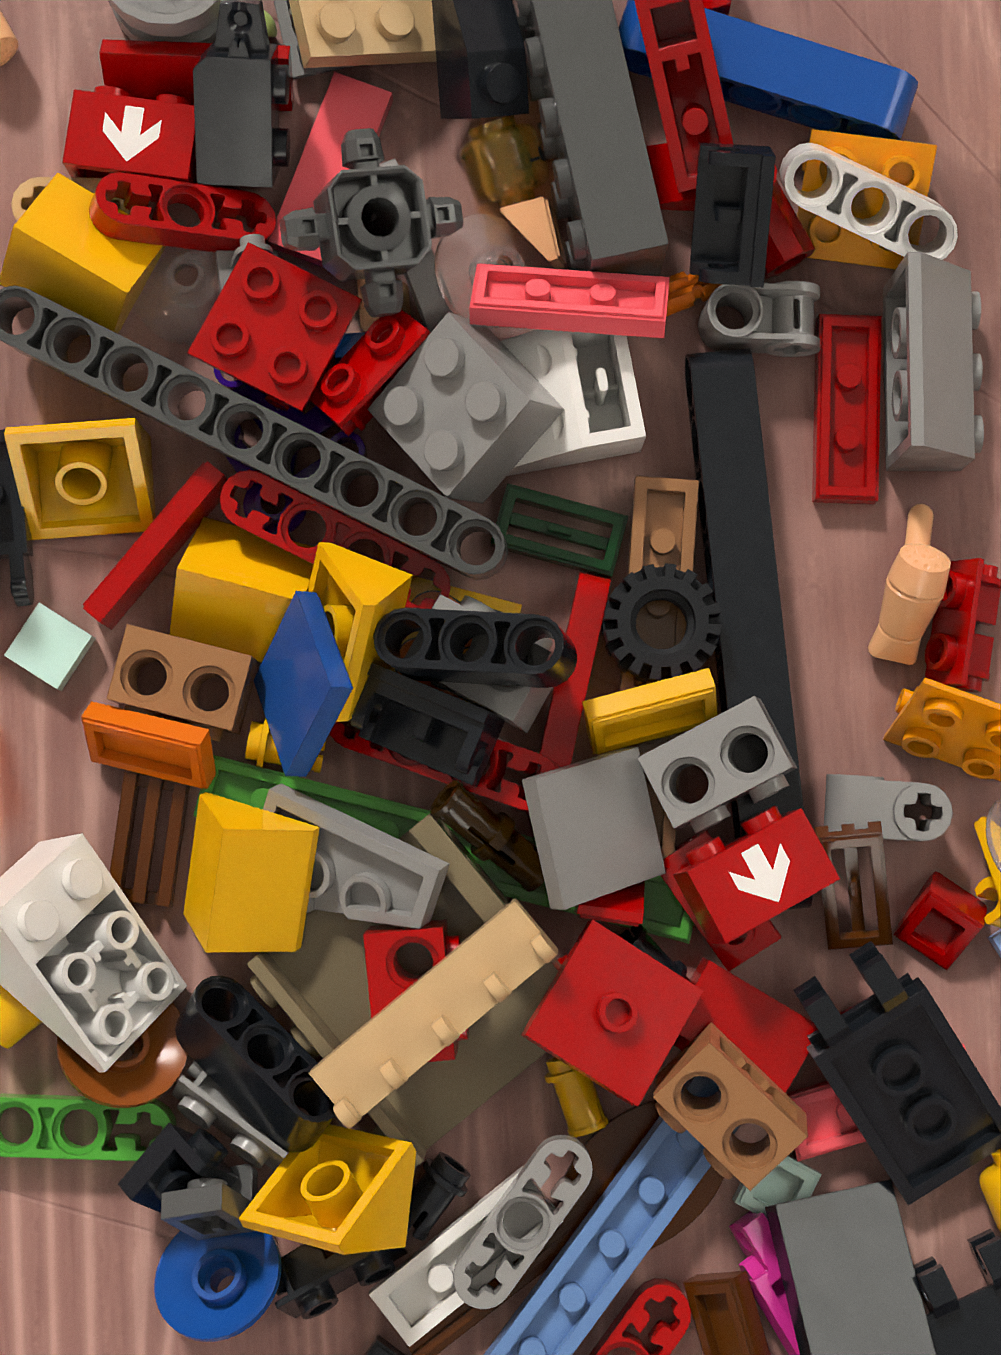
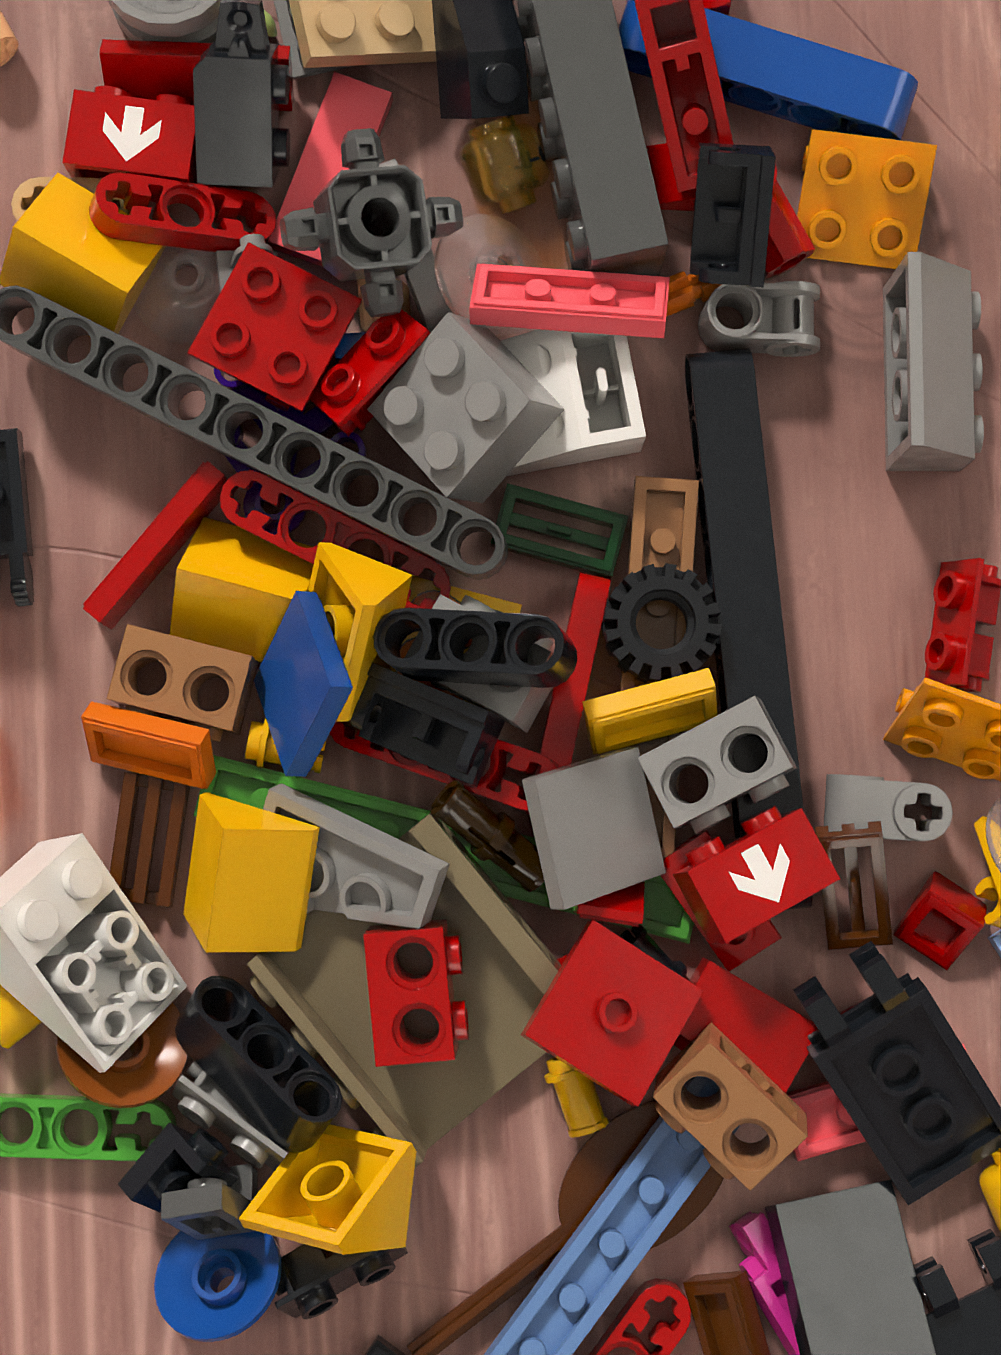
(50, 646): light aqua tile -> none
(83, 477): yellow slope -> none
(423, 1287): white plate -> none
(433, 1012): tan hinge -> none
(434, 1192): black pin -> none
(480, 1251): light grey beam -> none
(539, 225): light nougat slope -> none
(785, 1183): light aqua tile -> none
(847, 178): white beam -> none
(847, 409): red tile -> none
(911, 592): light nougat piece -> none

